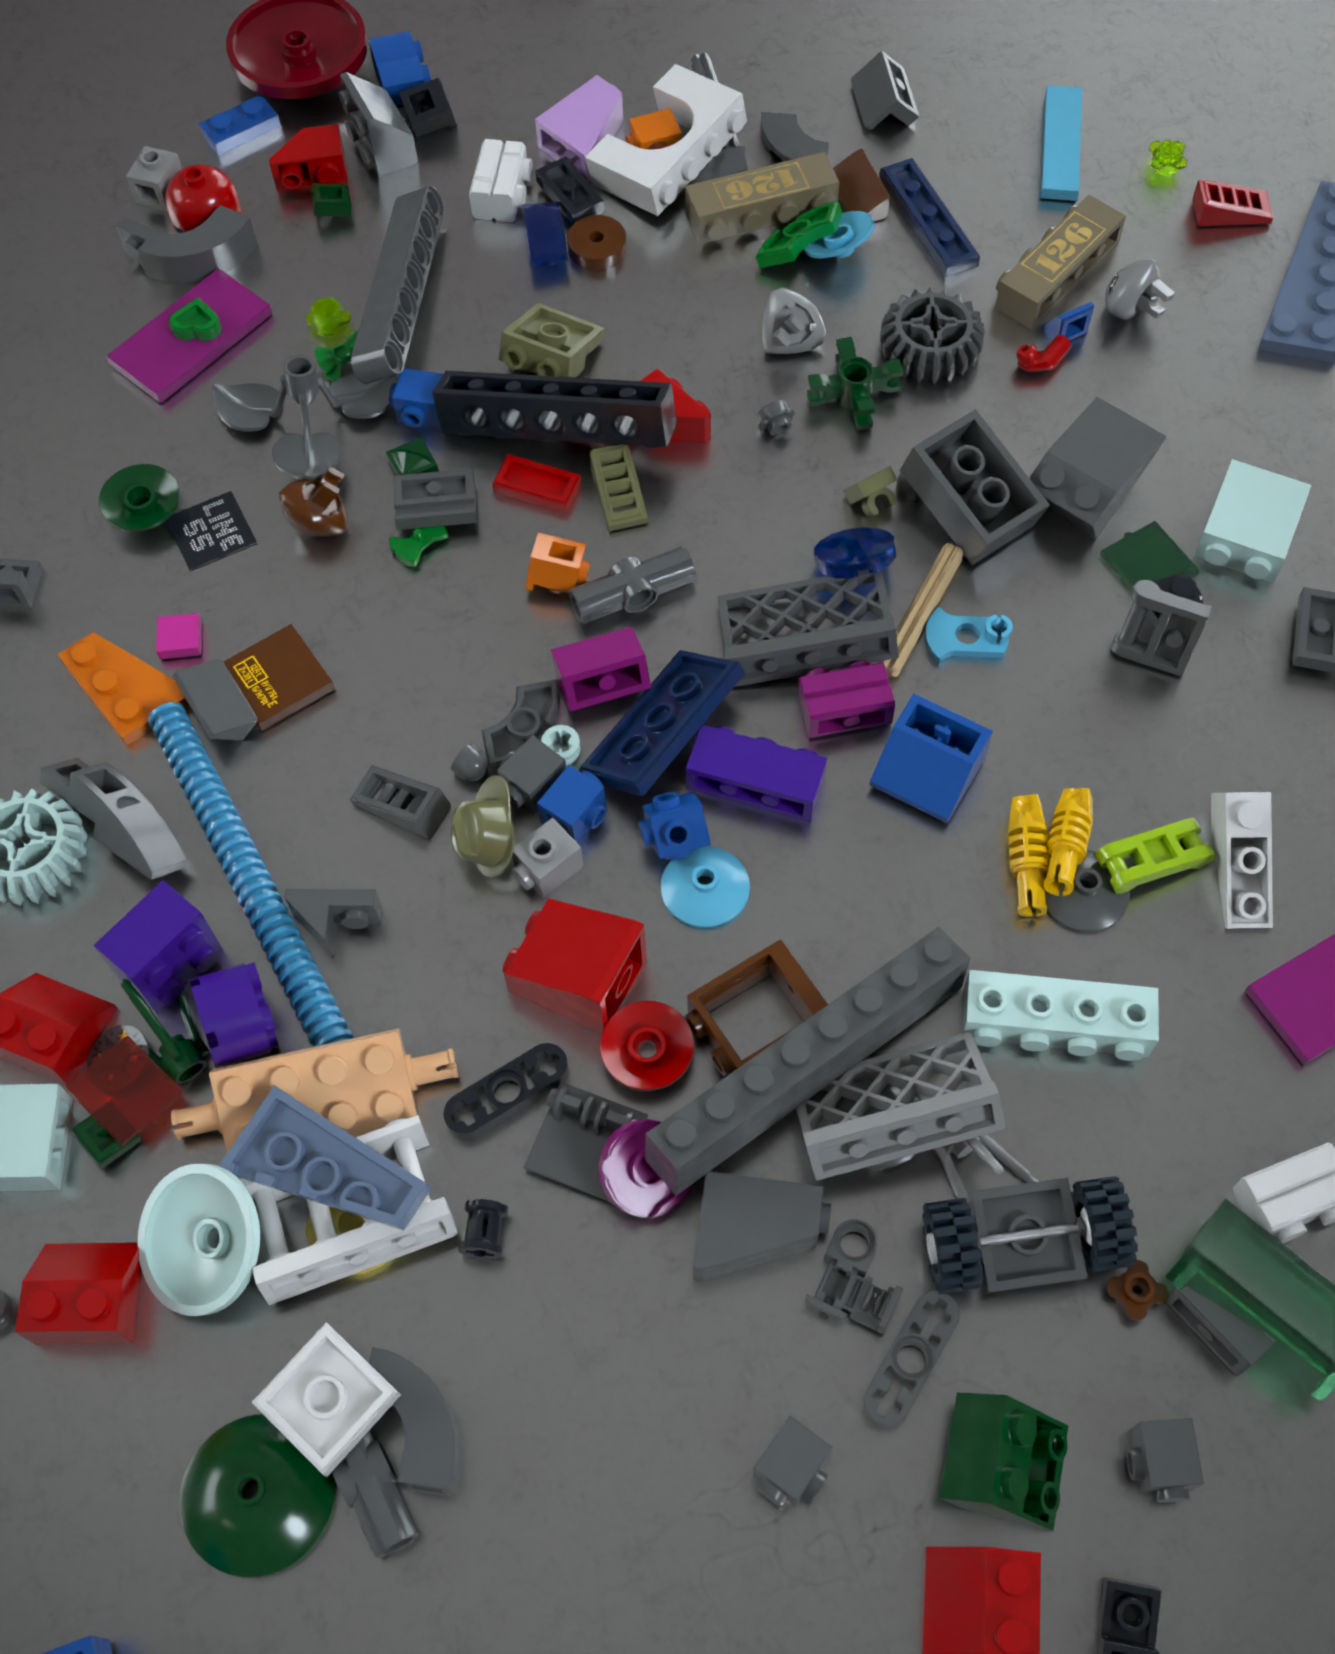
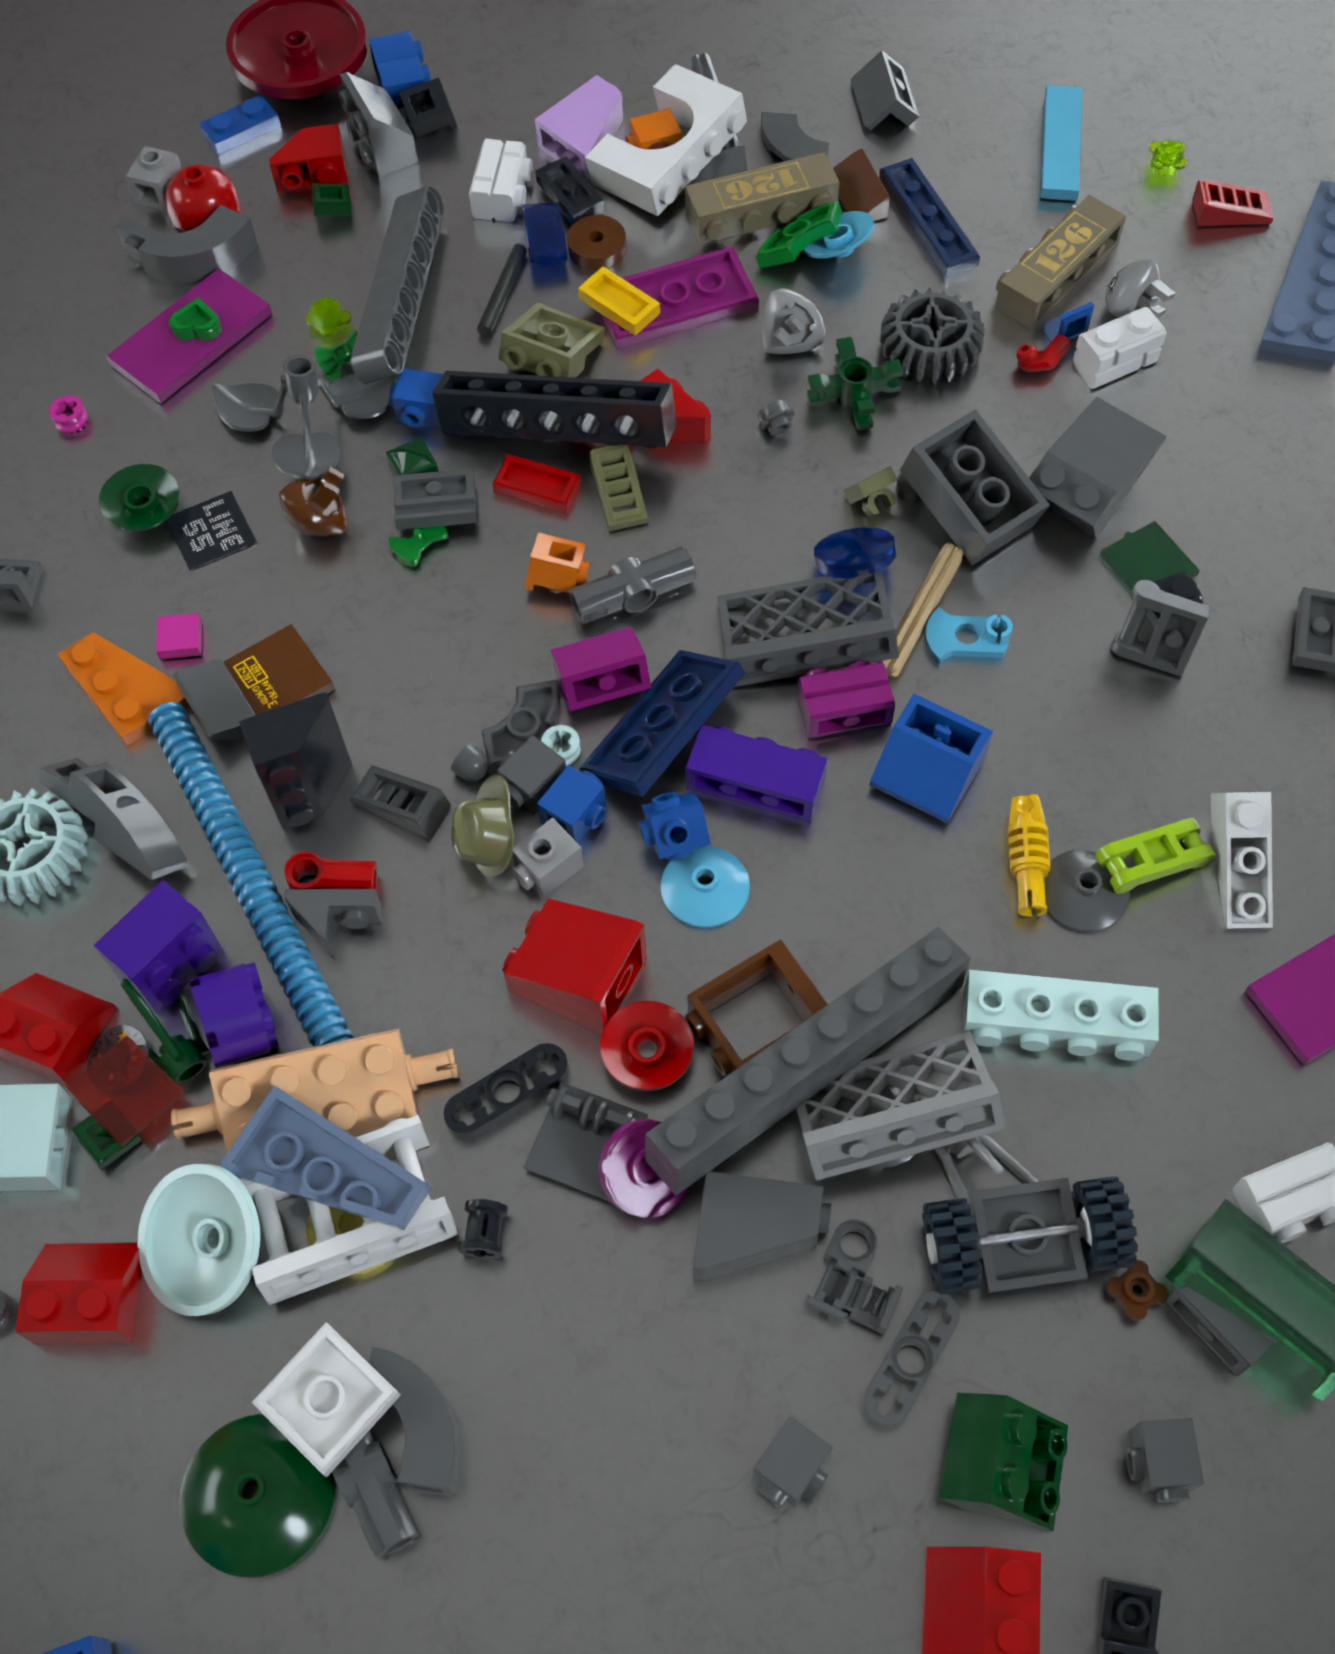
(68, 404): none -> dark pink bush
(298, 757): none -> black slope
(330, 873): none -> red piece
(502, 290): none -> pearl dark grey bar
(619, 300): none -> yellow tile
(690, 295): none -> magenta tile
(1068, 839): yellow hinge -> none
(1119, 347): none -> white brick
(1253, 521): light aqua brick -> none

